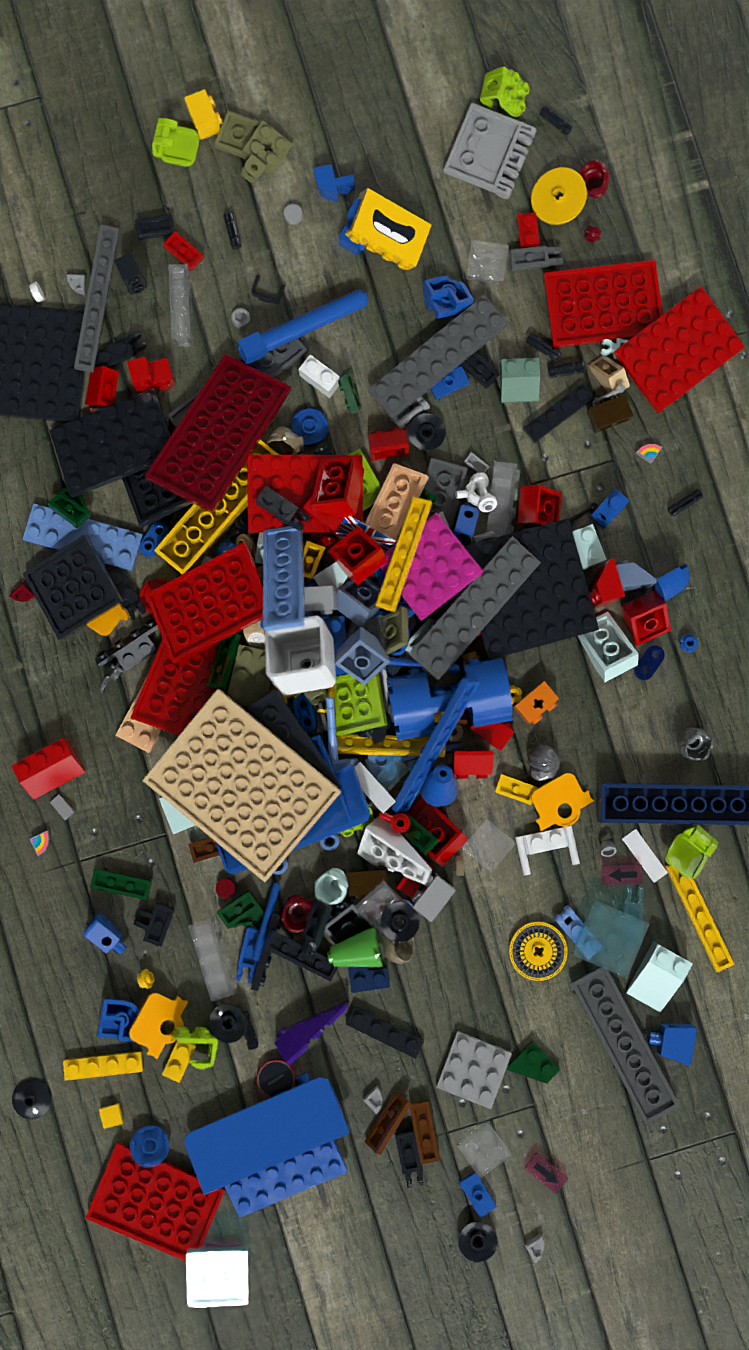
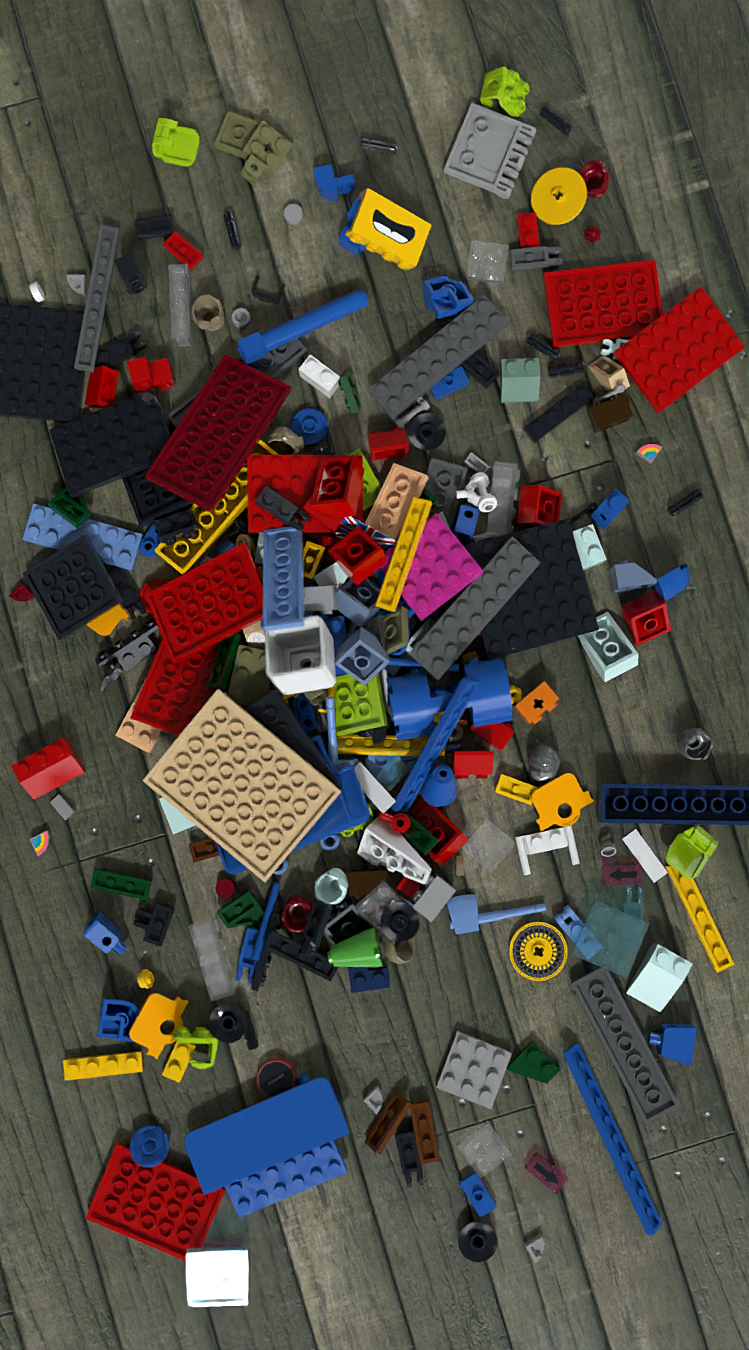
(38, 1093): black dish -> none
(111, 1115): yellow tile -> none
(176, 527): none -> black bracket
(202, 114): yellow brick -> none
(208, 313): none -> dark tan hair
(295, 1039): dark purple wedge -> none
(378, 145): none -> black axle
(385, 1032): black plate -> none
(466, 918): none -> medium blue piece
(606, 586): red slope -> none
(612, 1139): none -> blue plate
(649, 662): clear blue plate -> none
(688, 648): blue plate -> none

